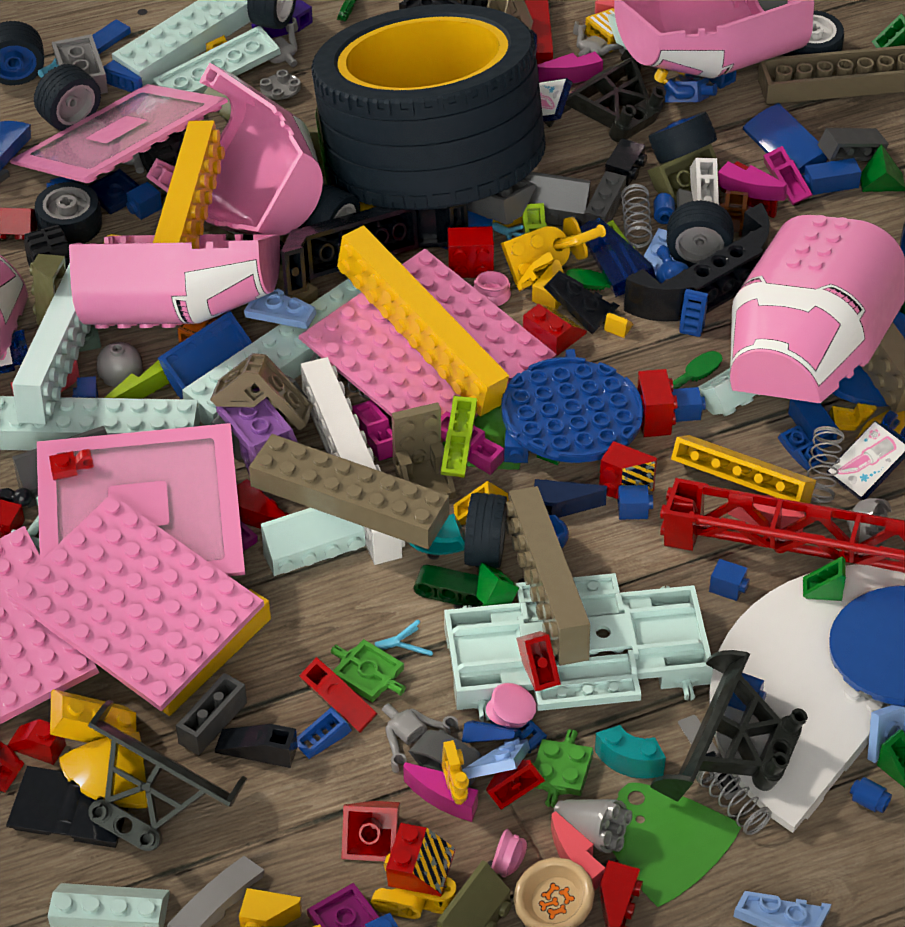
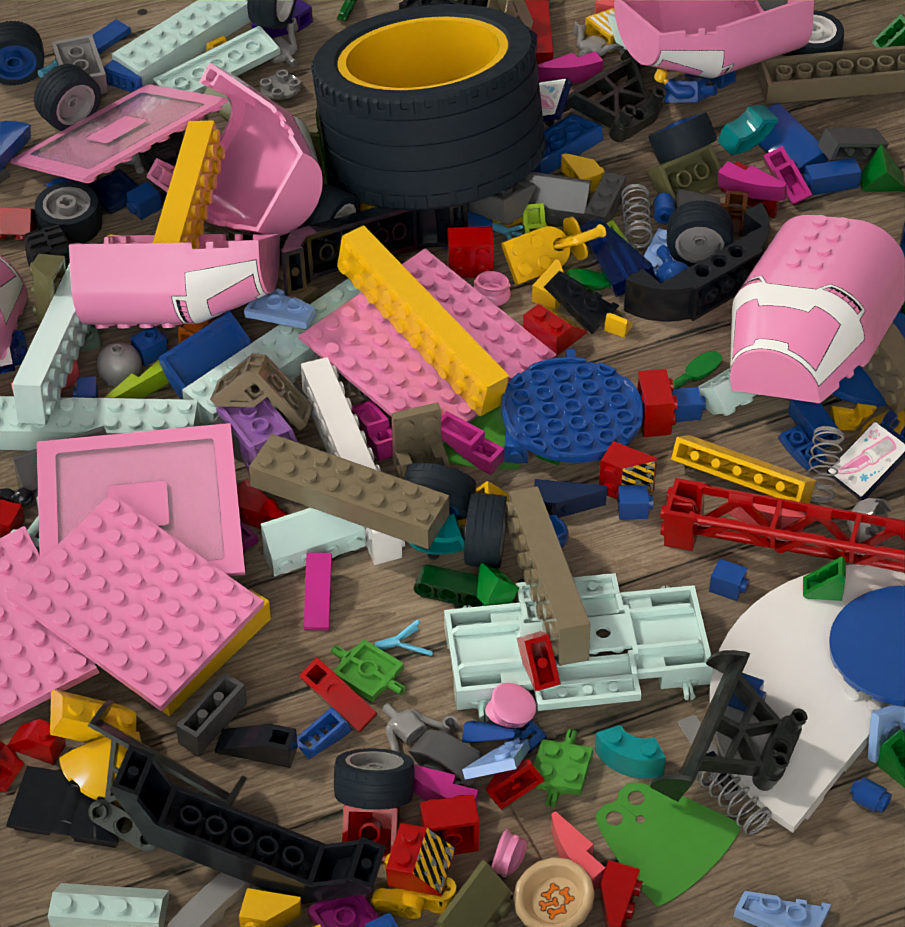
(67, 464): red plate -> none
(150, 345): none -> blue brick
(240, 841): none -> black slope
(318, 591): none -> dark pink slope
(374, 778): none -> black wheel
(447, 481): none -> black wheel
(453, 821): none -> red brick
(455, 778): yellow plate -> none
(459, 436): lime slope -> none
(530, 275): yellow slope -> none
(569, 136): none -> blue slope
(582, 168): none -> yellow slope
(598, 820): light grey cone -> none
(627, 159): black brick -> none
(688, 324): blue slope -> none
(704, 180): white slope -> none
(747, 130): none -> teal brick

